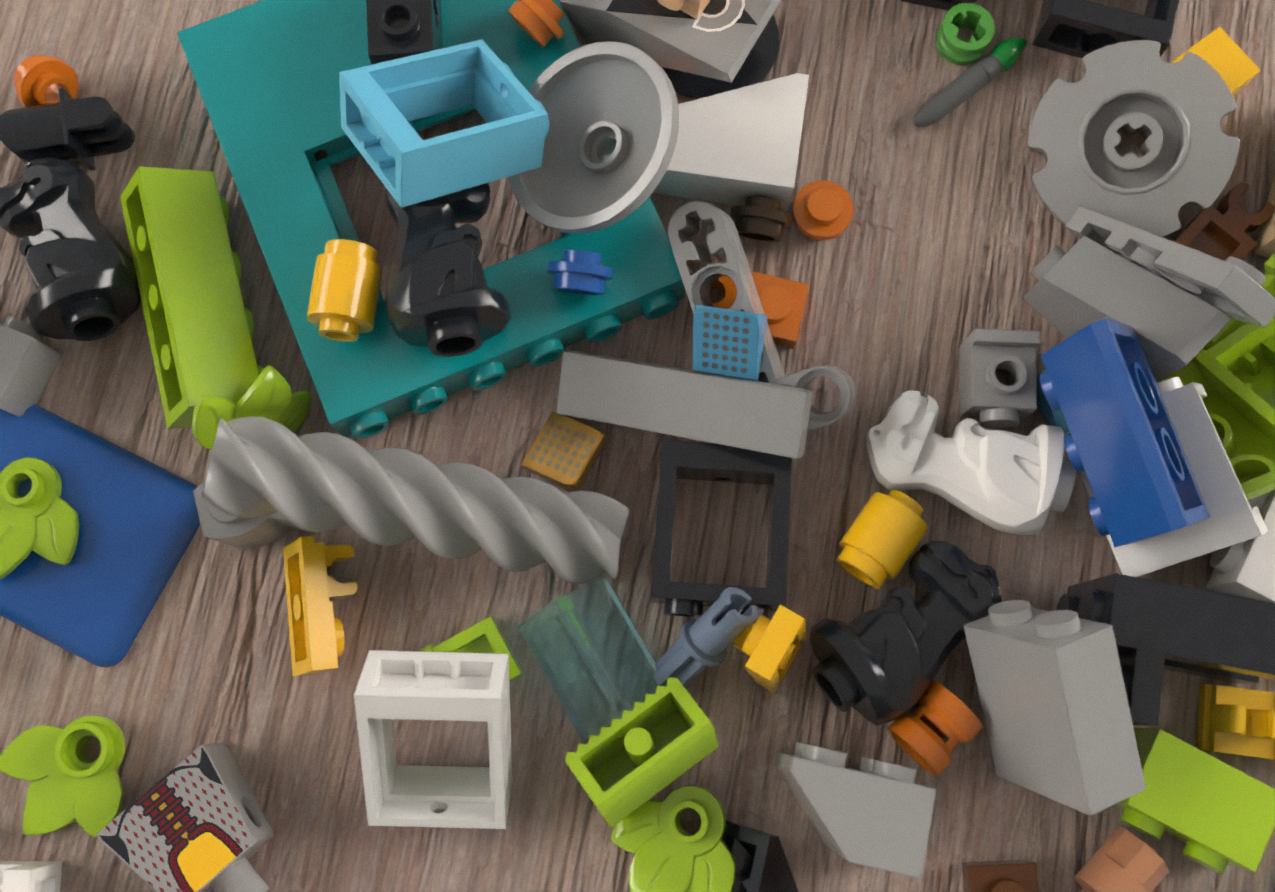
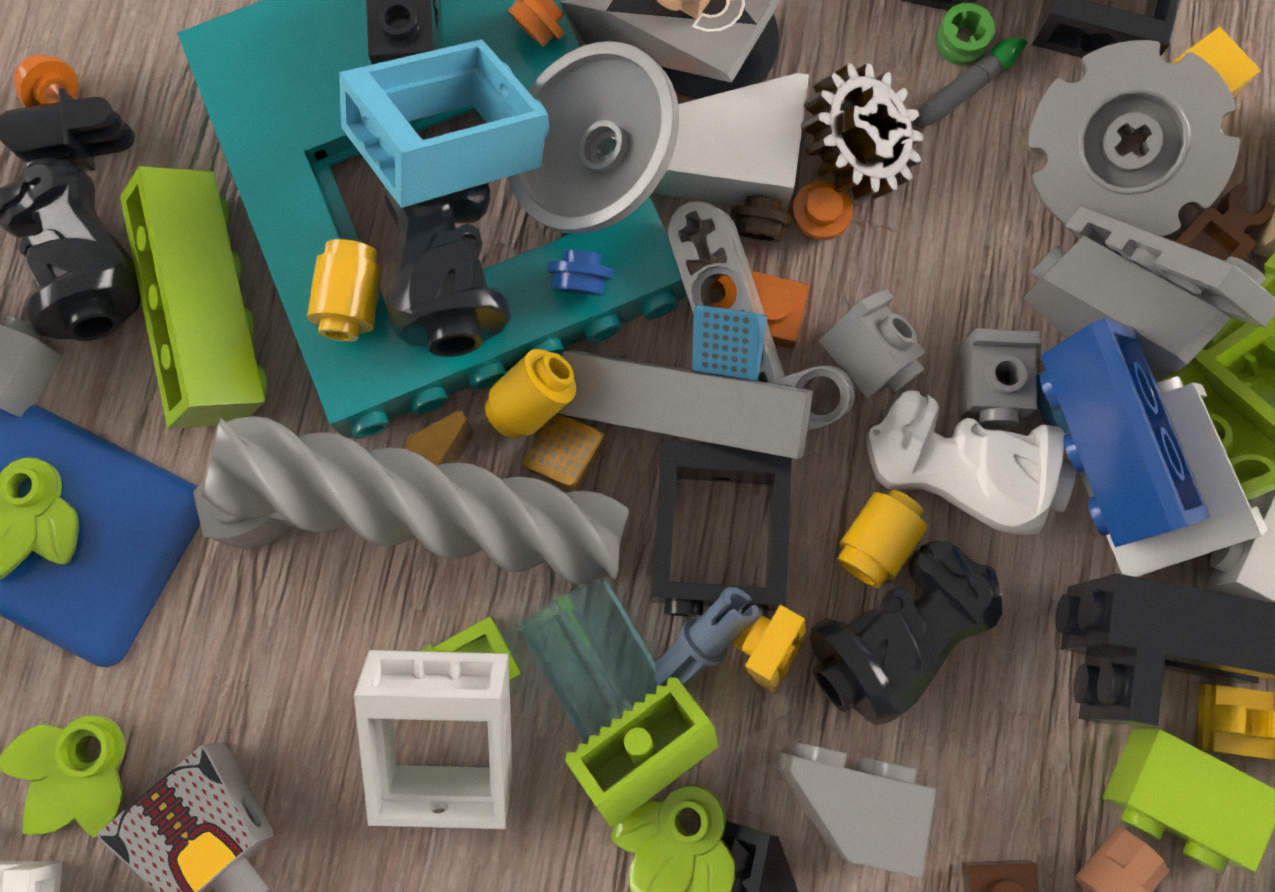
(266, 398): lime plate -> none
(313, 630): yellow plate -> none
(442, 440): none -> pearl gold slope
(530, 393): none -> yellow brick
(867, 136): none -> dark brown gear
(875, 346): none -> light grey brick
(935, 720): orange wheel -> none
(1055, 705): light grey brick -> none

